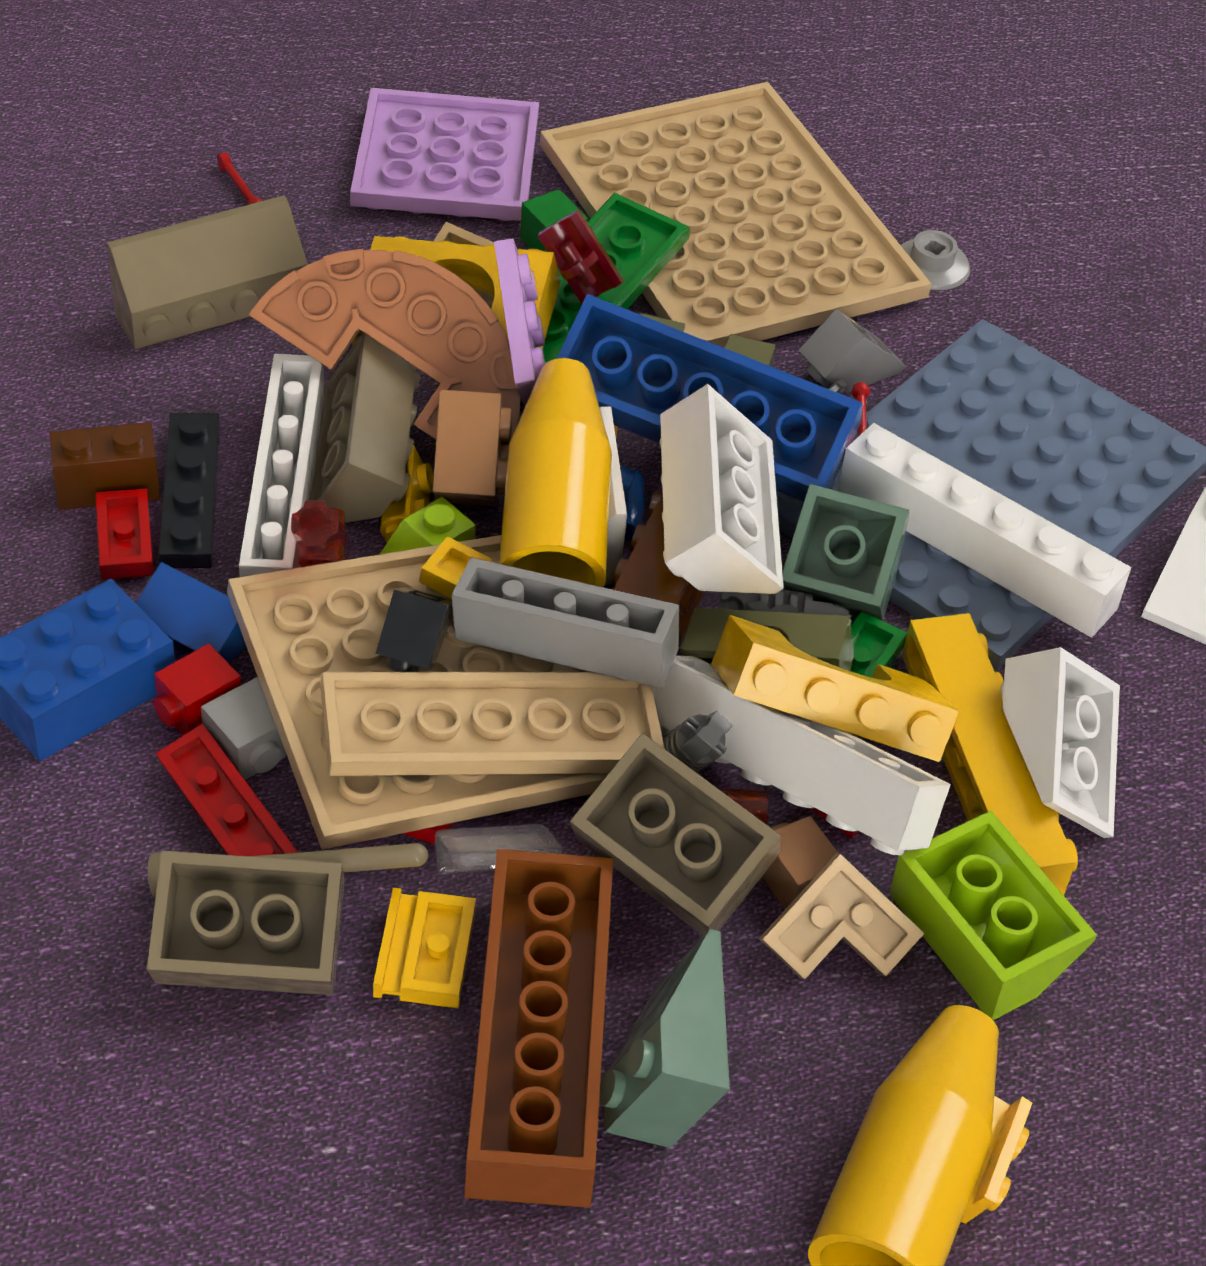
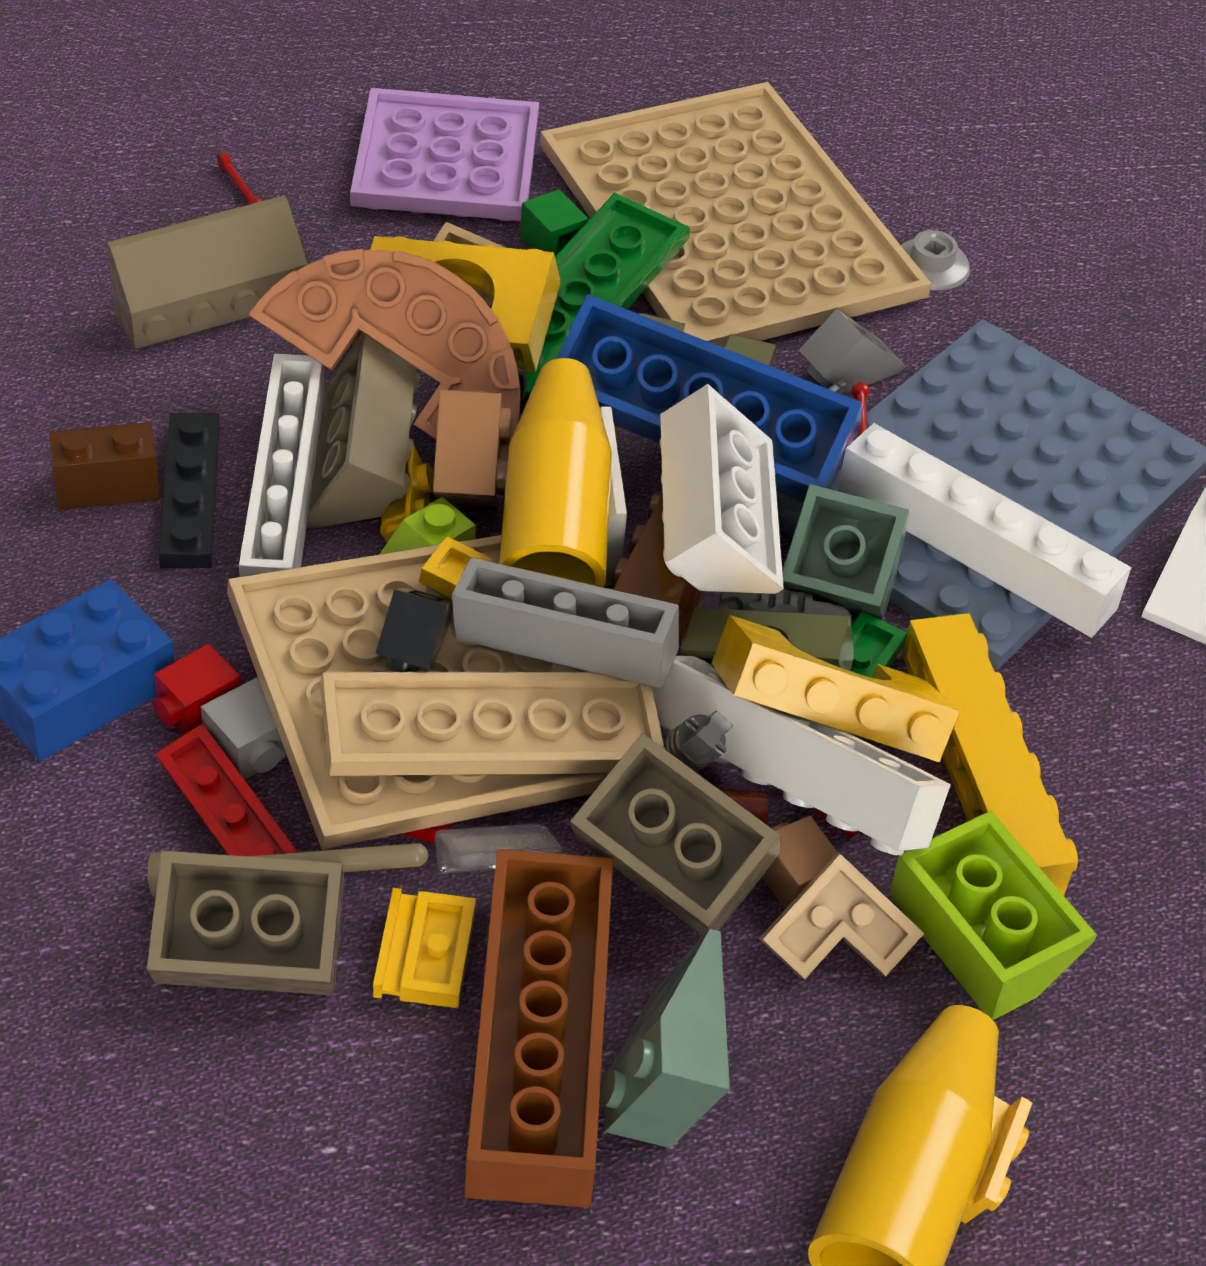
(124, 534): red plate -> none
(192, 612): blue brick -> none
(319, 534): clear red piece -> none
(521, 315): lavender plate -> none
(580, 256): dark red hips -> none
(634, 496): blue arm -> none
(1066, 733): white slope -> none

